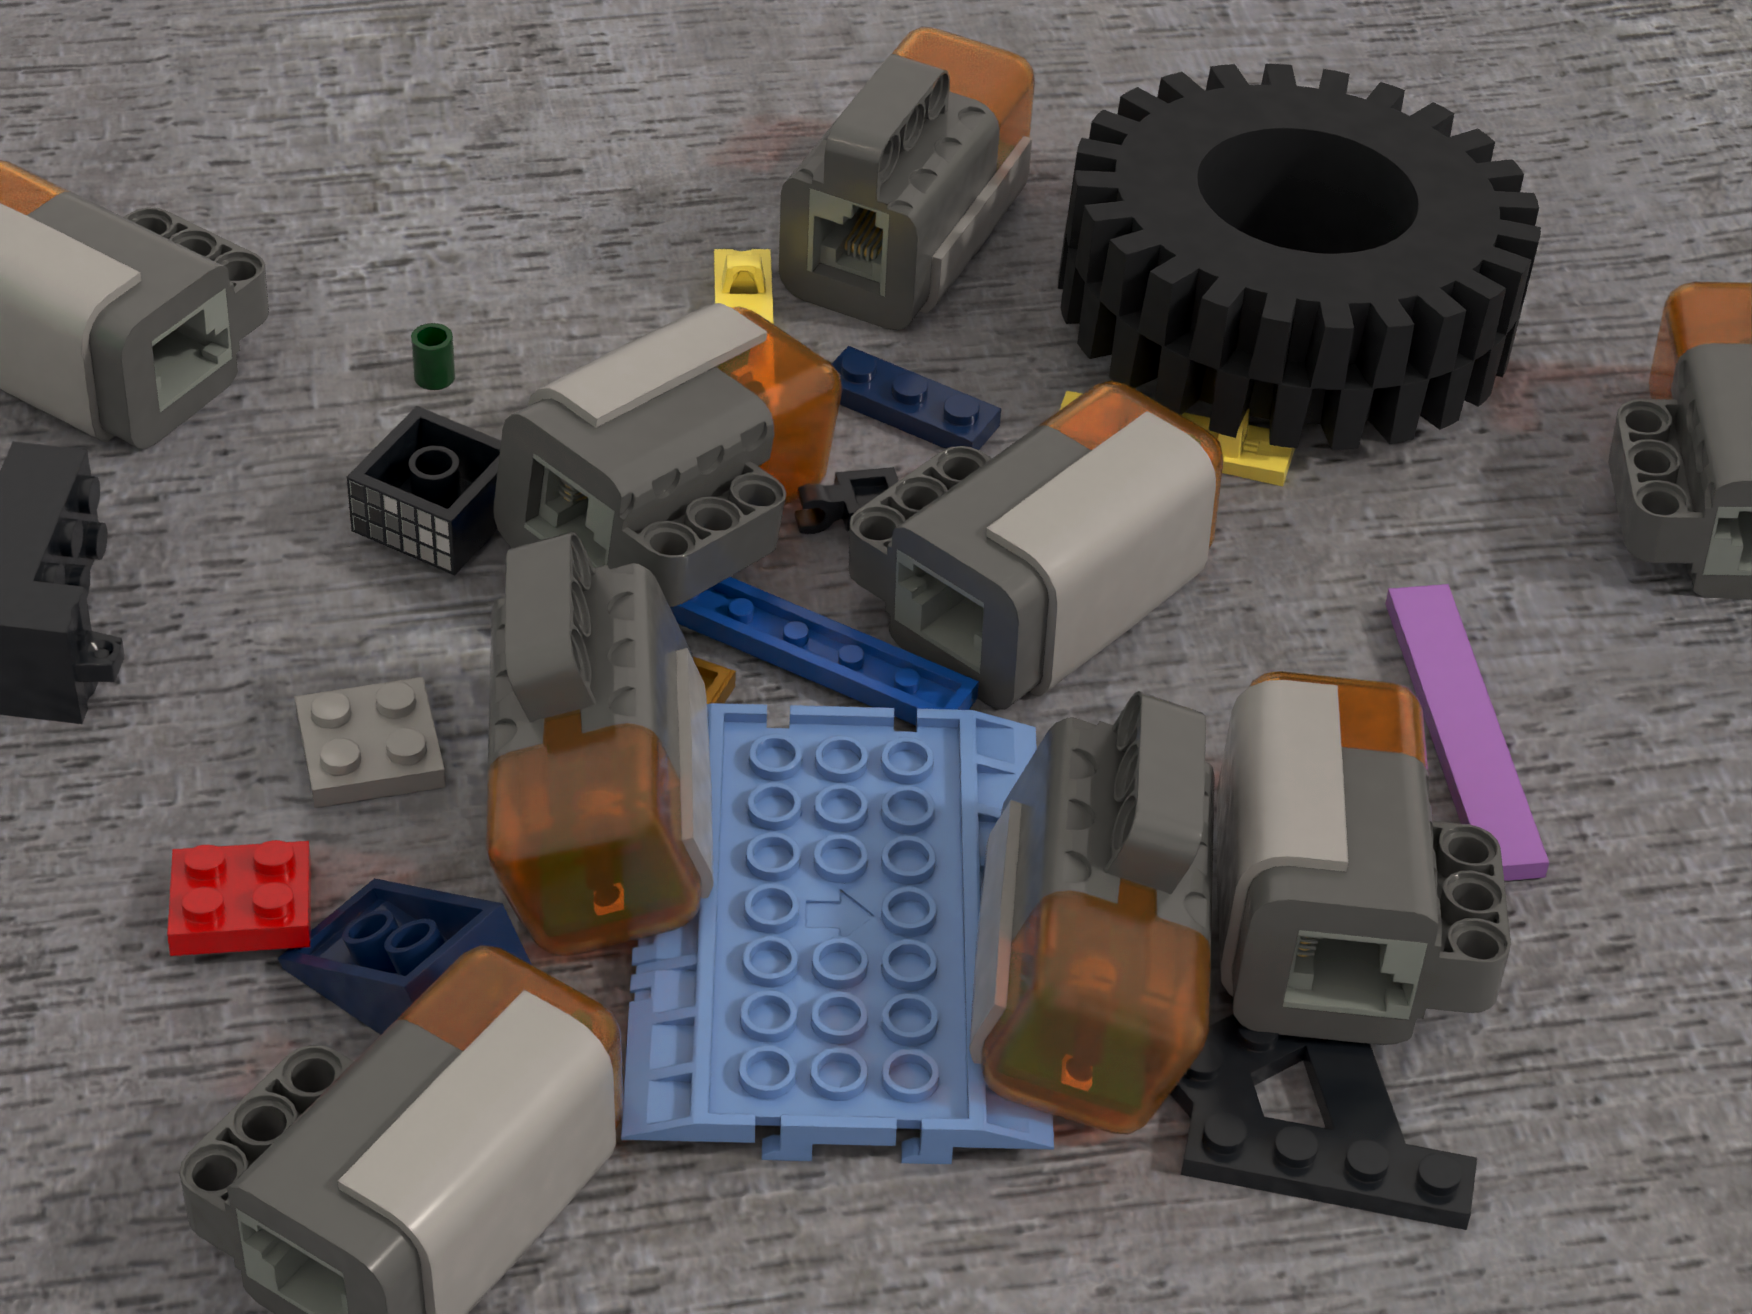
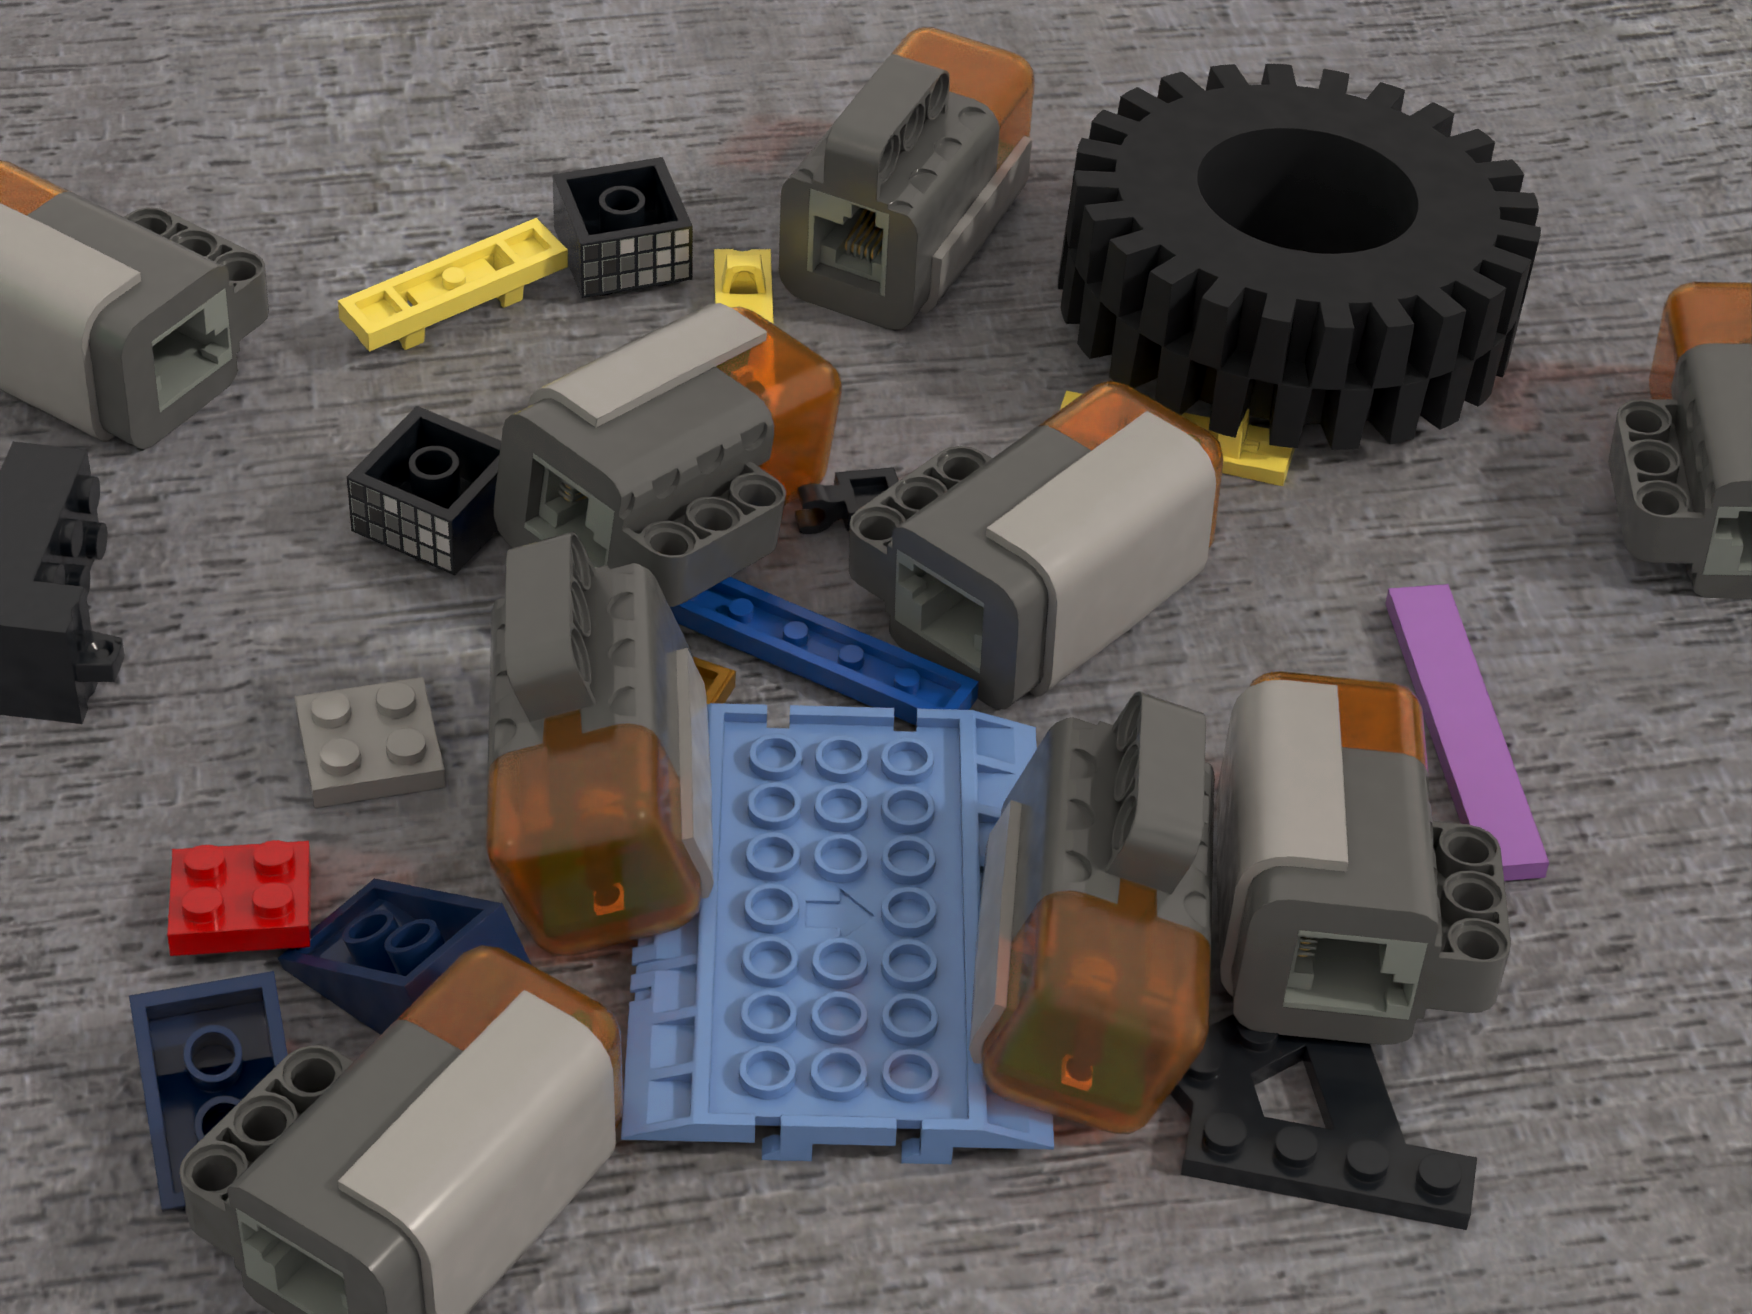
(199, 1059): none -> dark blue slope
(433, 356): dark green hinge -> none
(452, 285): none -> light yellow hinge
(623, 227): none -> black brick
(914, 402): dark blue plate -> none

